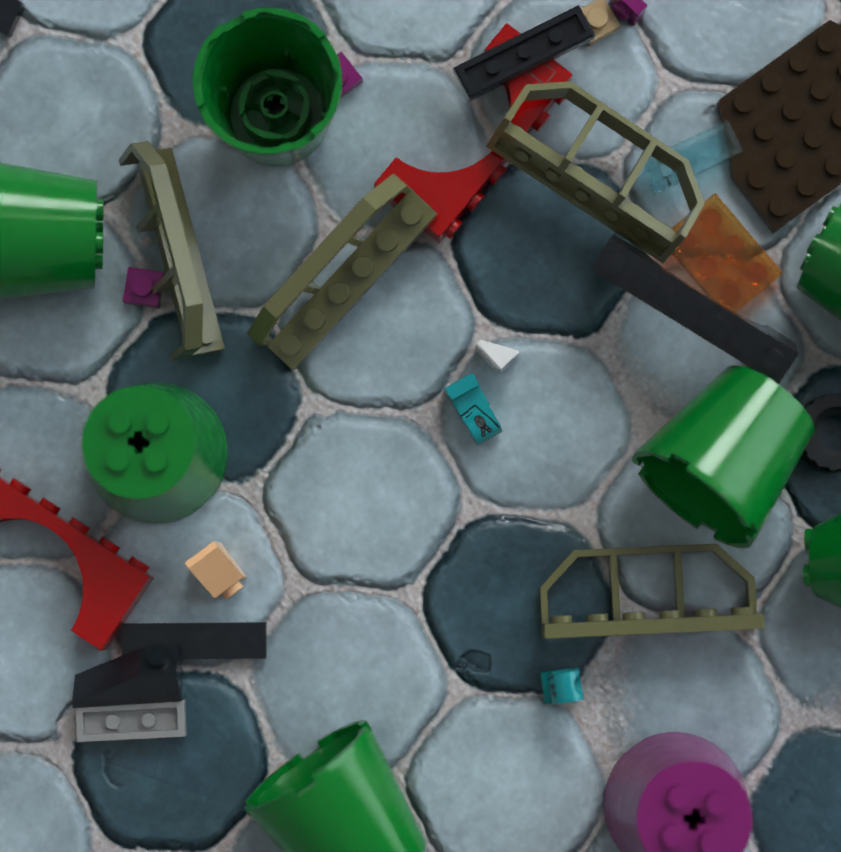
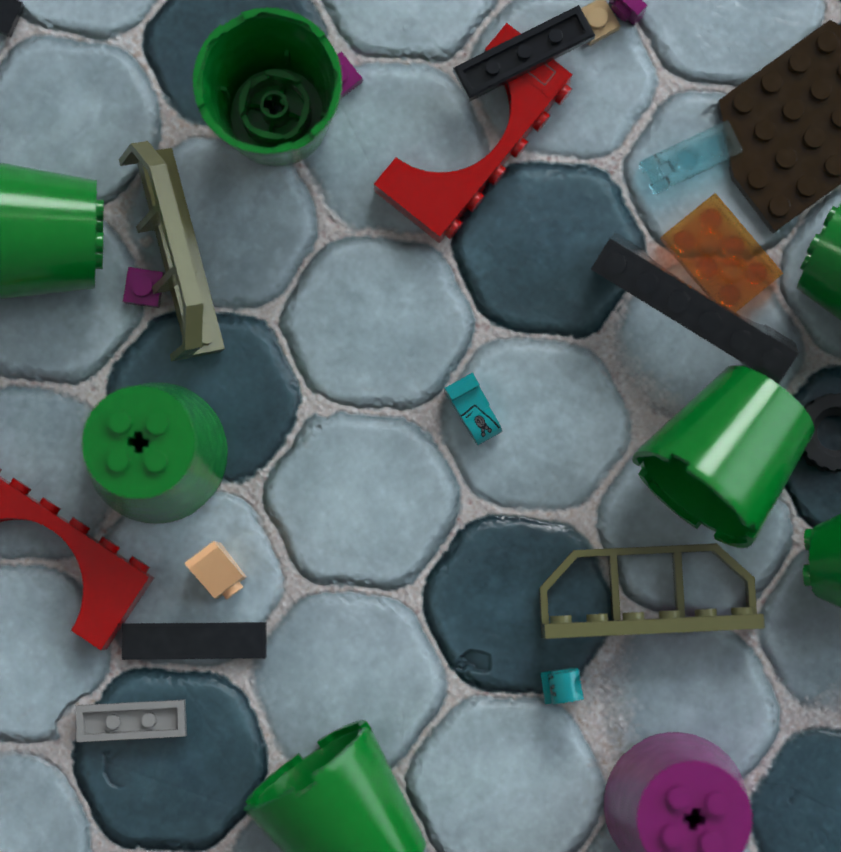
(133, 678): black slope -> none
(350, 280): olive plate -> none
(496, 355): white slope -> none
(586, 191): olive plate -> none

